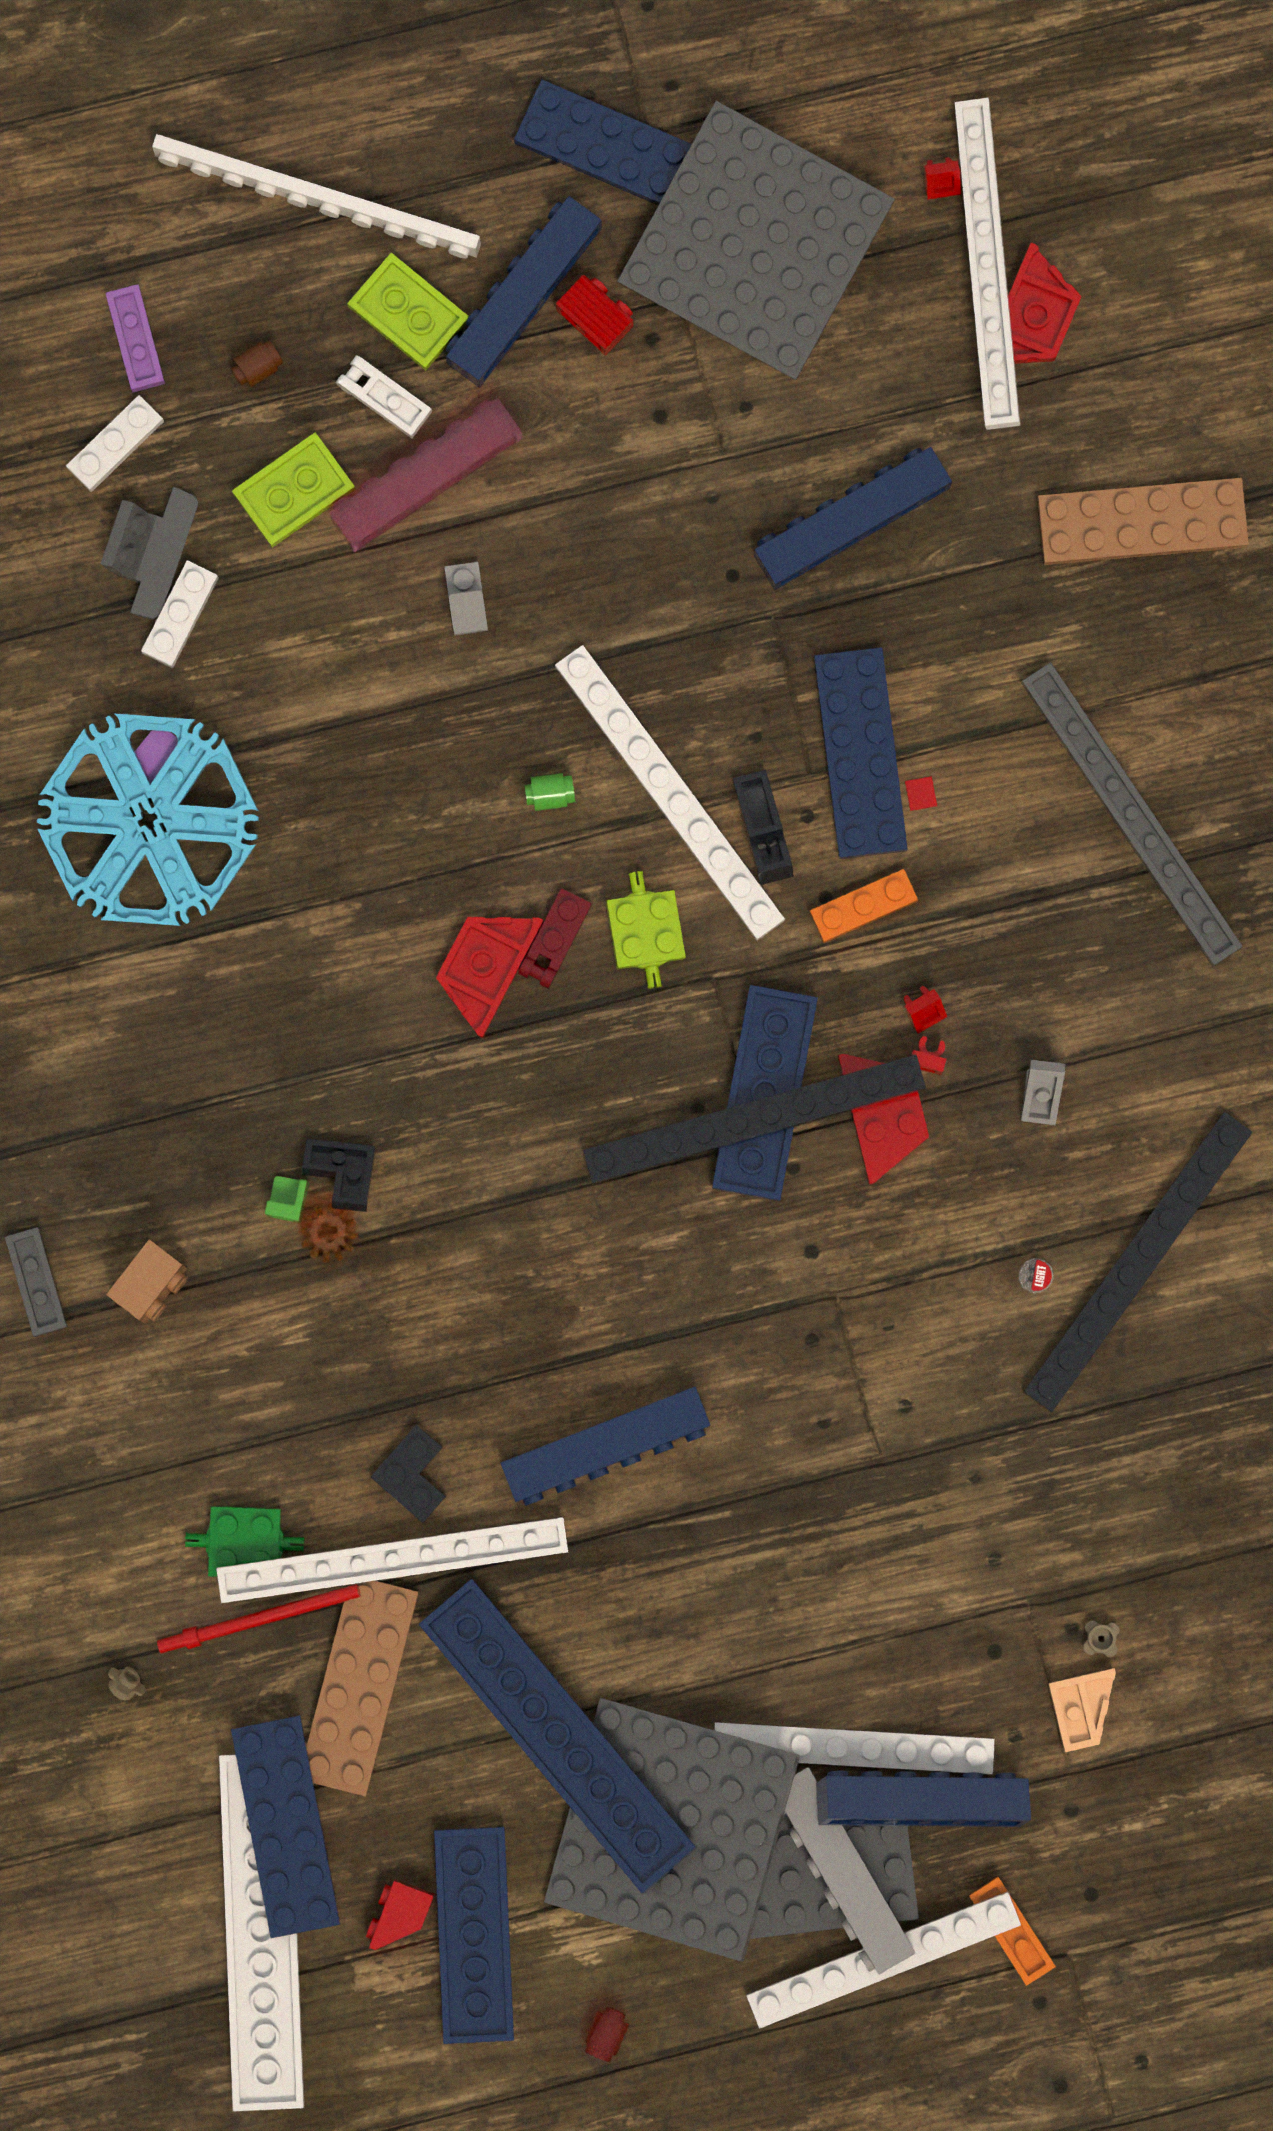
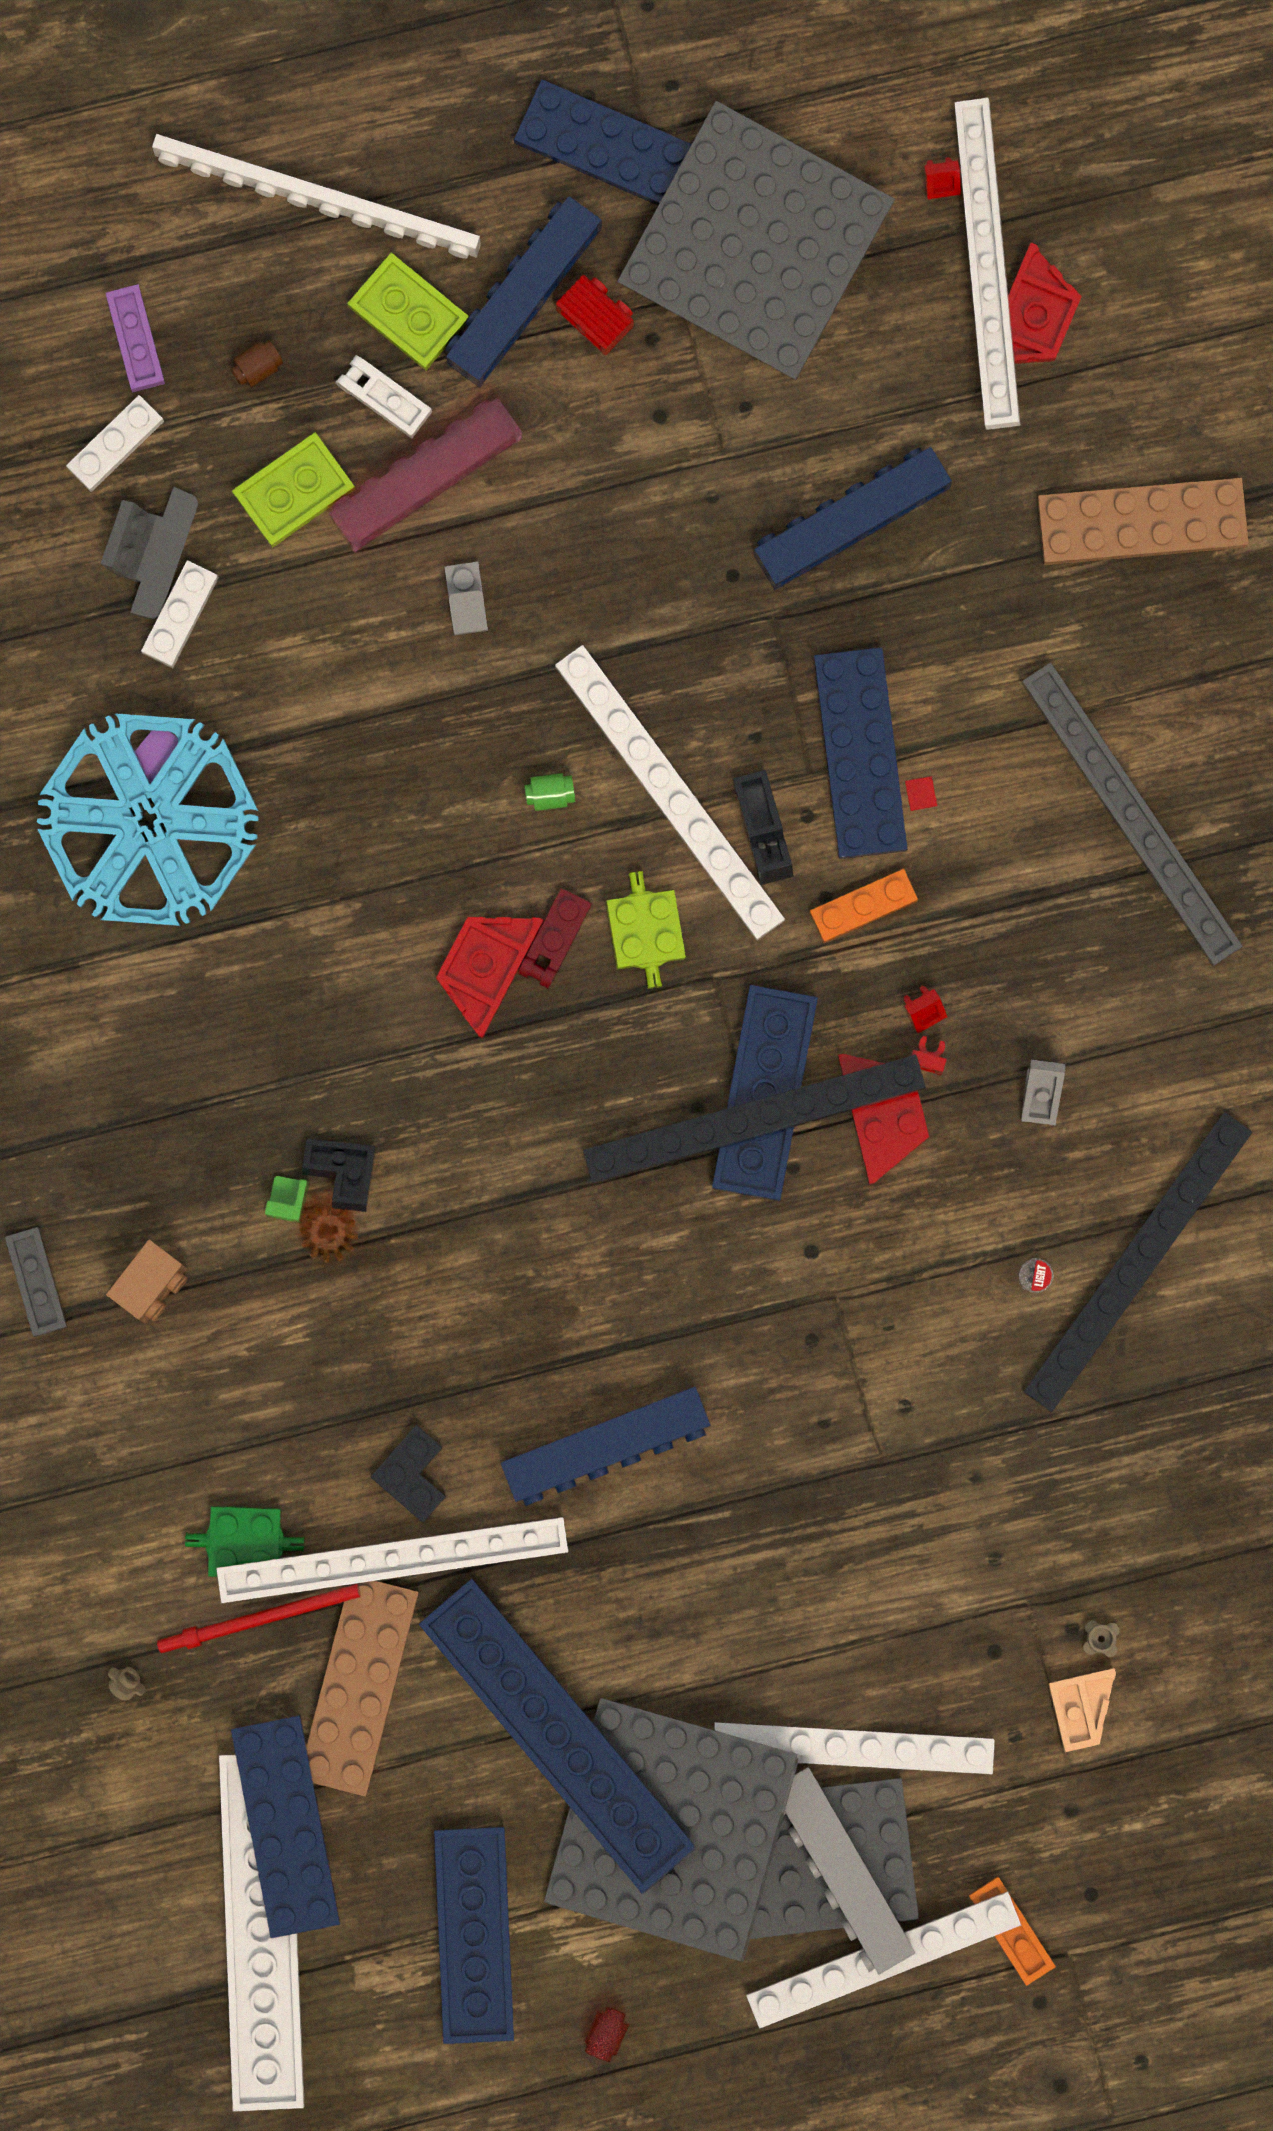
(402, 1913): red slope -> none
(923, 1800): dark blue brick -> none

